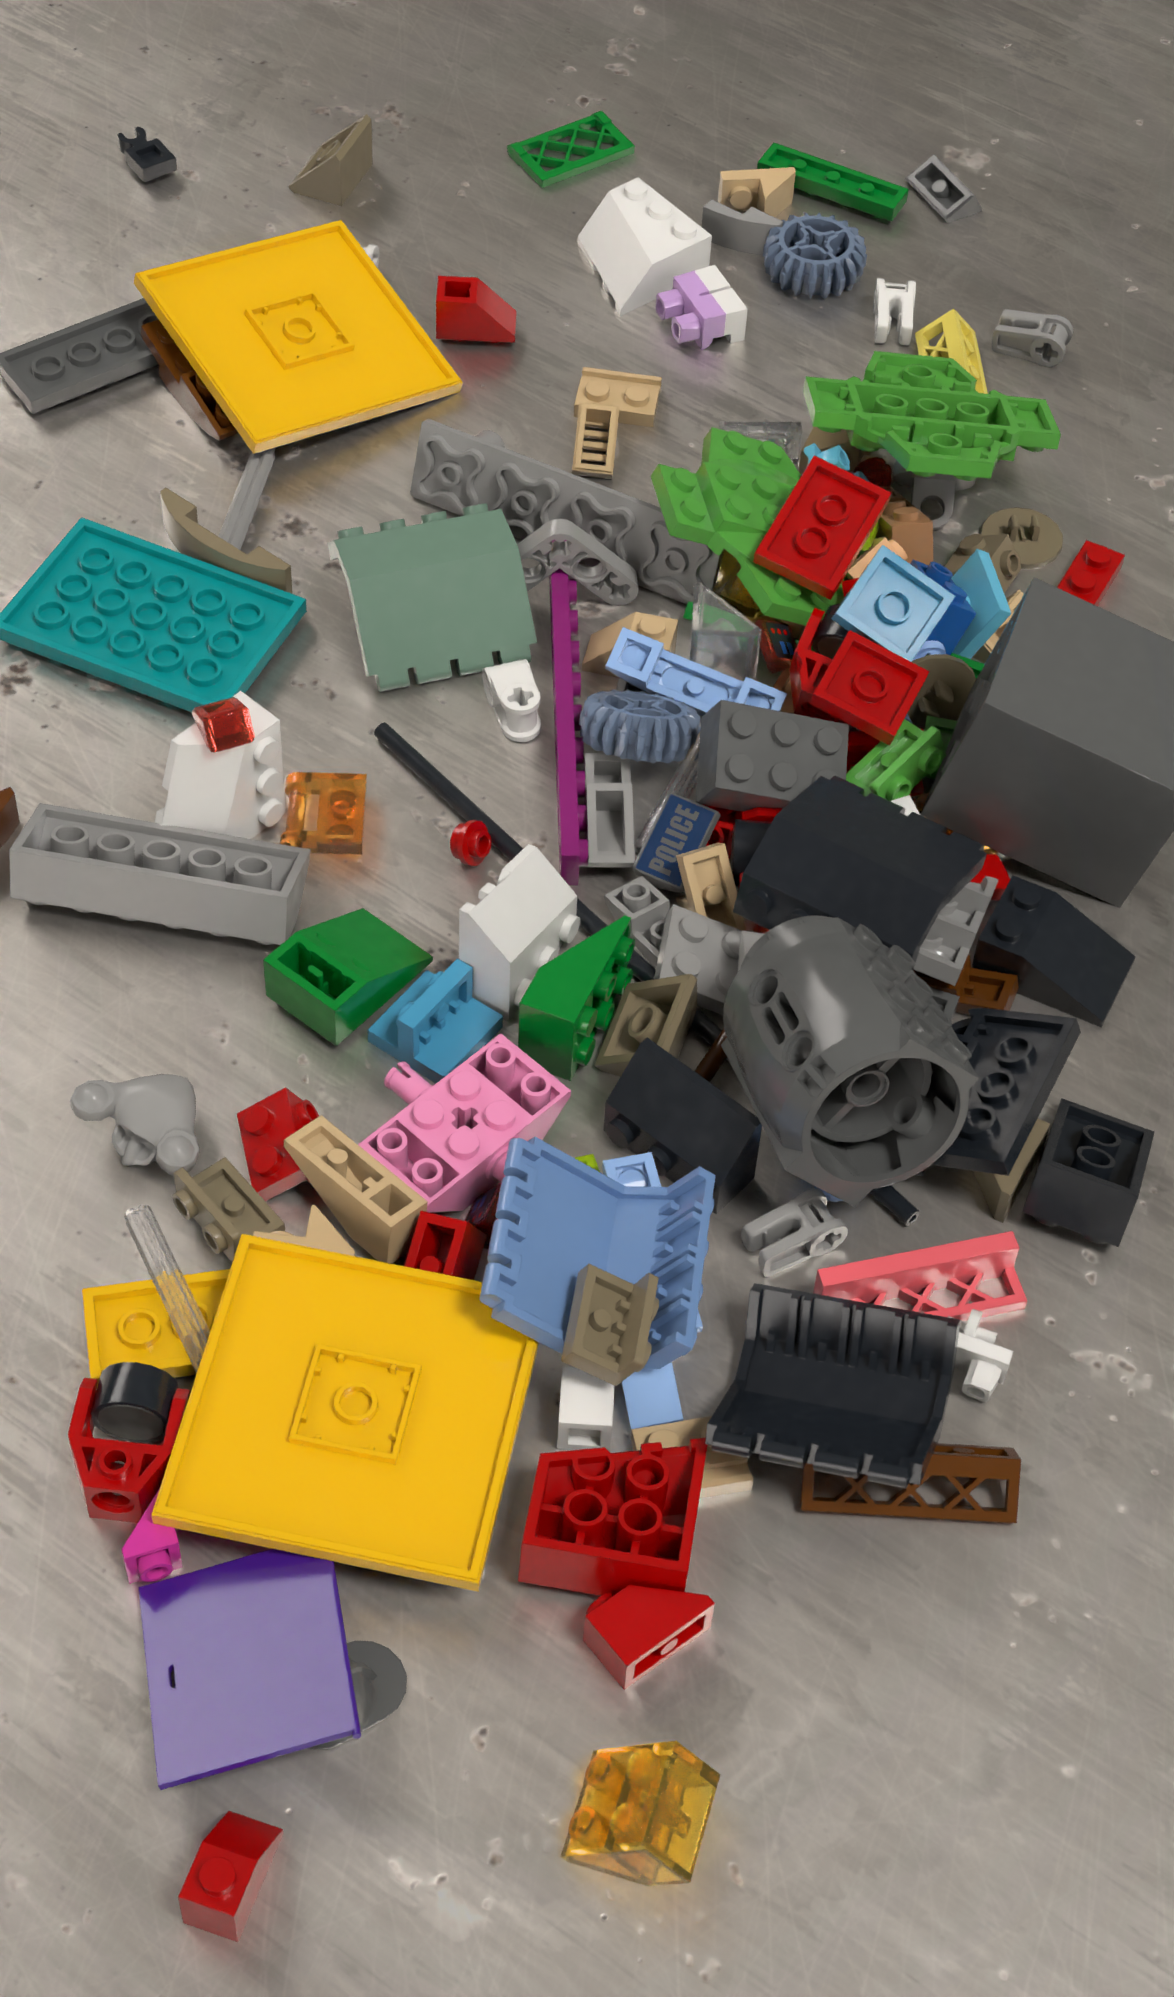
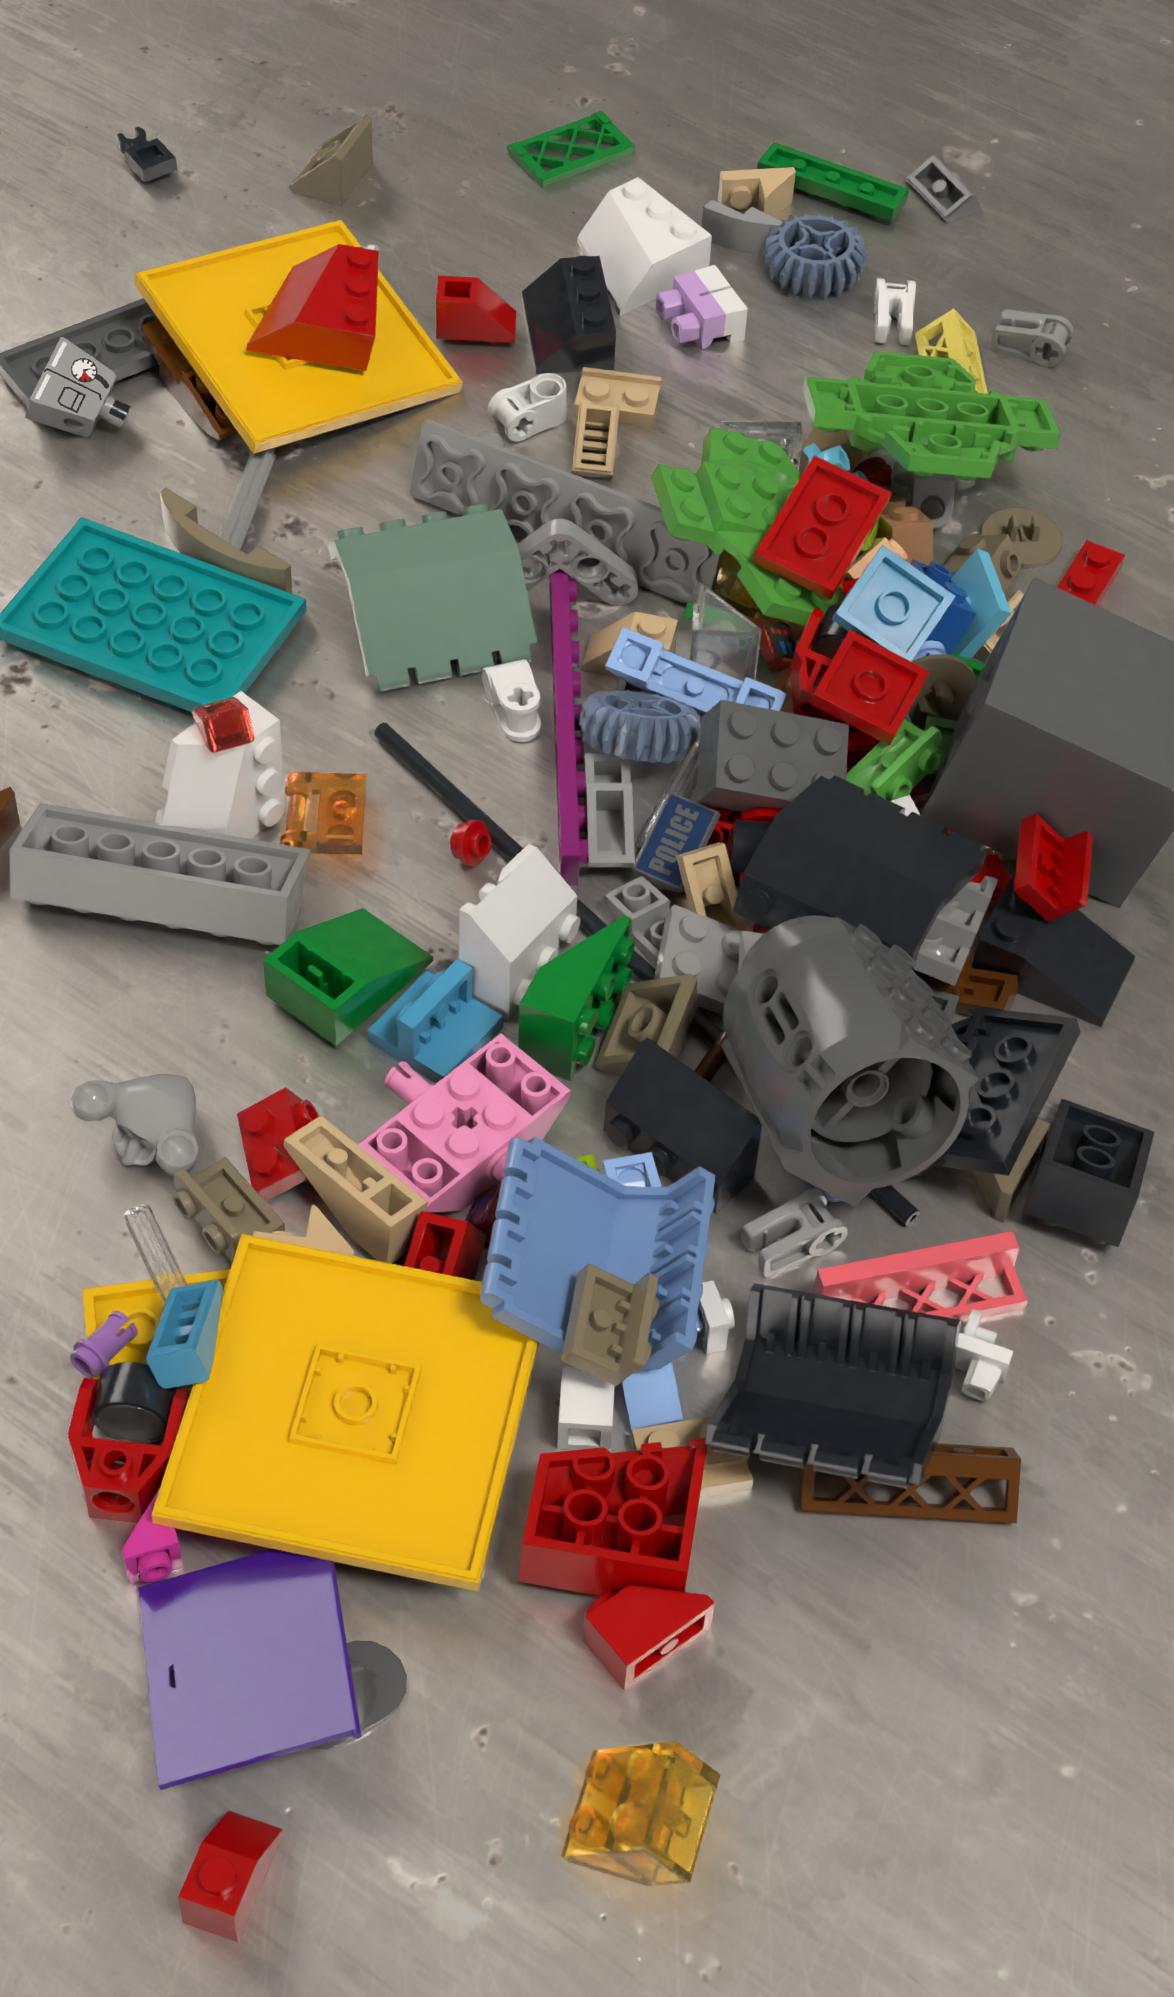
(75, 393): none -> light grey torso
(94, 1354): none -> medium lavender pin
(186, 1340): none -> dark azure slope
(324, 310): none -> red wedge
(534, 406): none -> white piece
(570, 317): none -> black slope
(716, 1319): none -> white plate
(1051, 869): none -> red bracket

